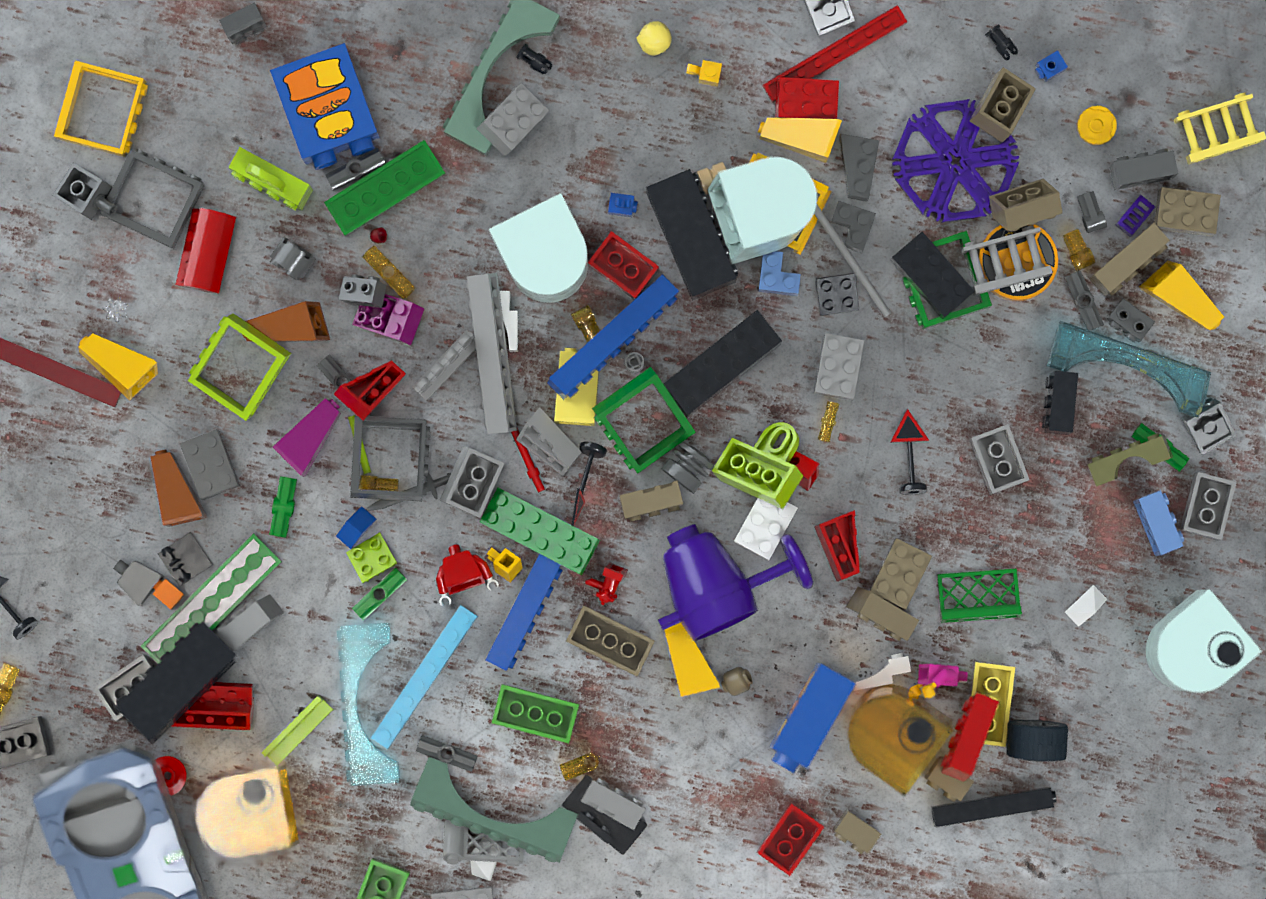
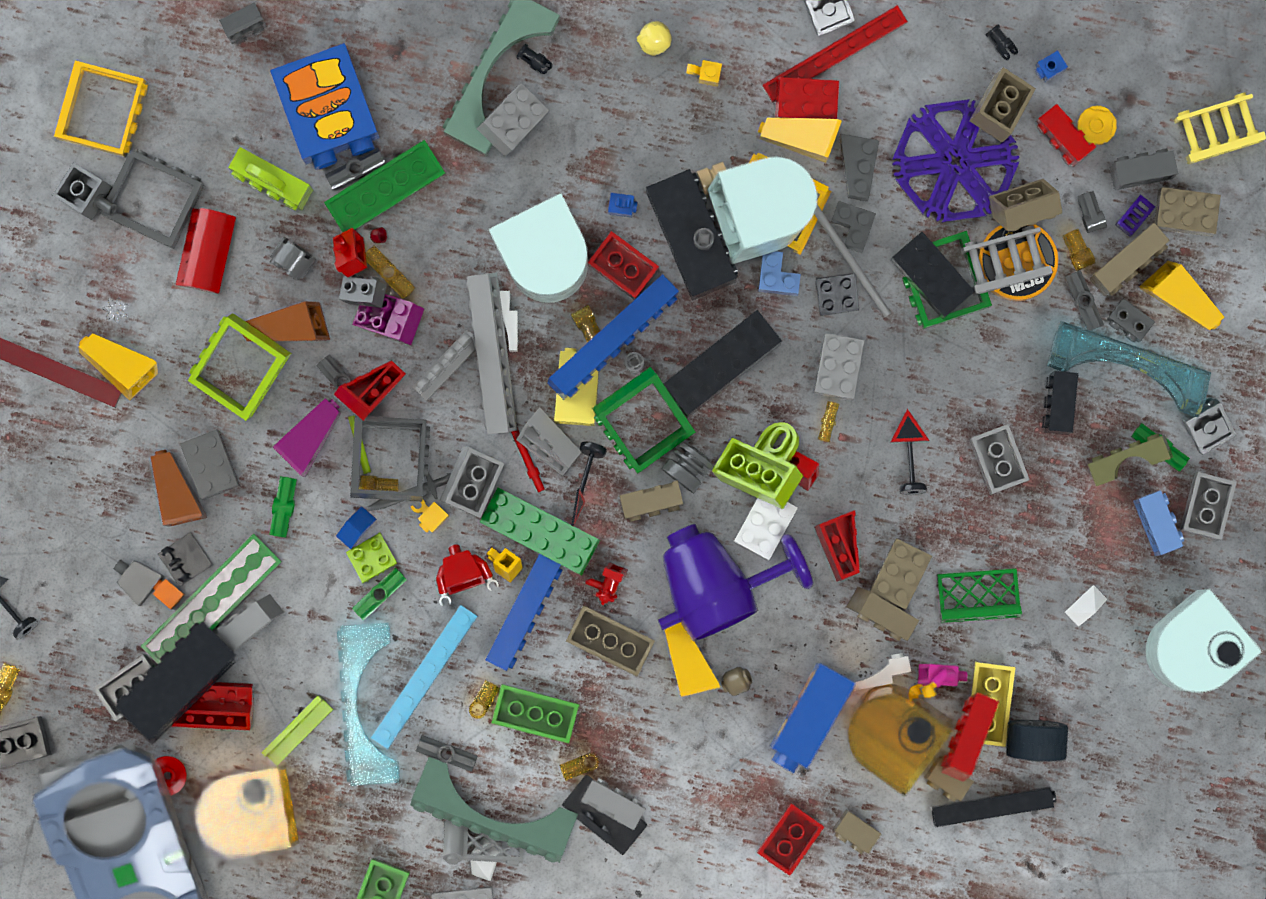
(349, 252): none -> red brick
(432, 516): none -> yellow brick
(485, 698): none -> clear yellow piece
(703, 239): none -> flat silver wheel
(1064, 135): none -> red wedge

